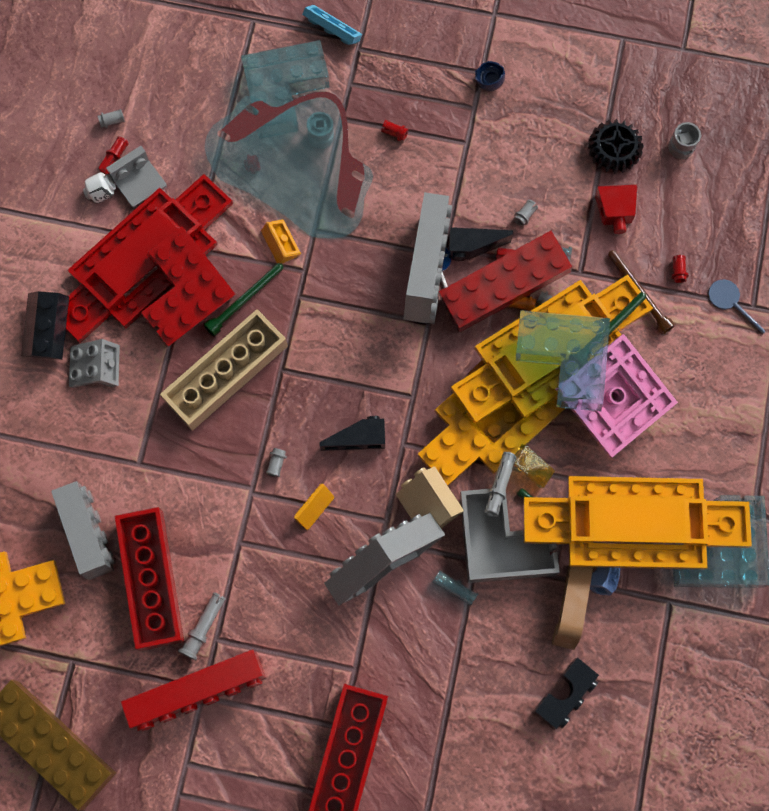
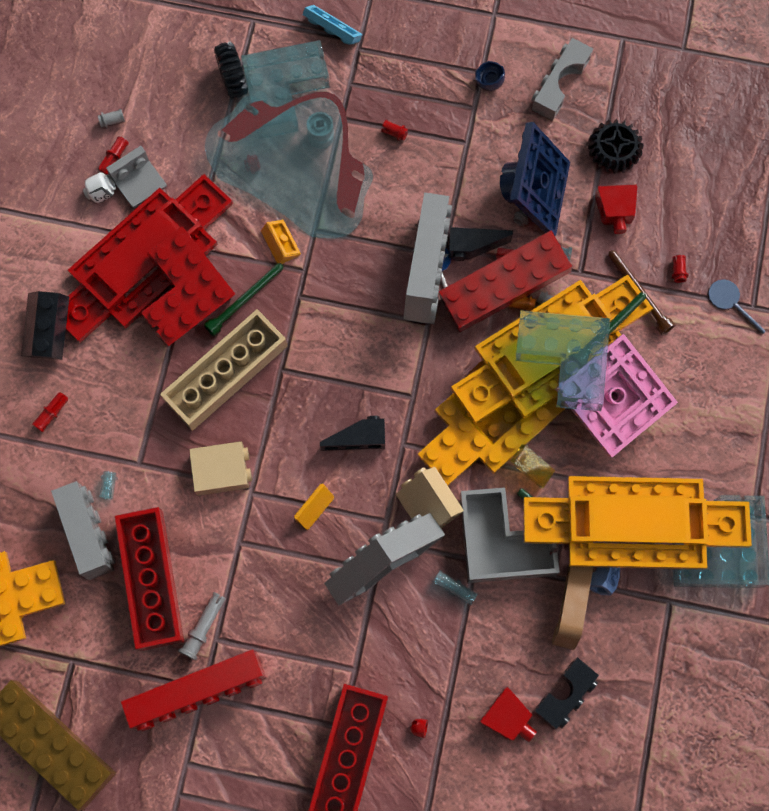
(50, 412): none -> red axle
(94, 363): light grey bracket -> none
(108, 484): none -> clear light blue pin
(220, 468): none -> tan brick
(231, 69): none -> black gear
(276, 462): light grey pin -> none
(419, 727): none -> red hinge
(497, 492): light grey pin -> none
(509, 717): none -> red torso
(537, 179): none -> dark blue piece
(572, 61): none -> light grey arch
(684, 140): light grey wheel -> none

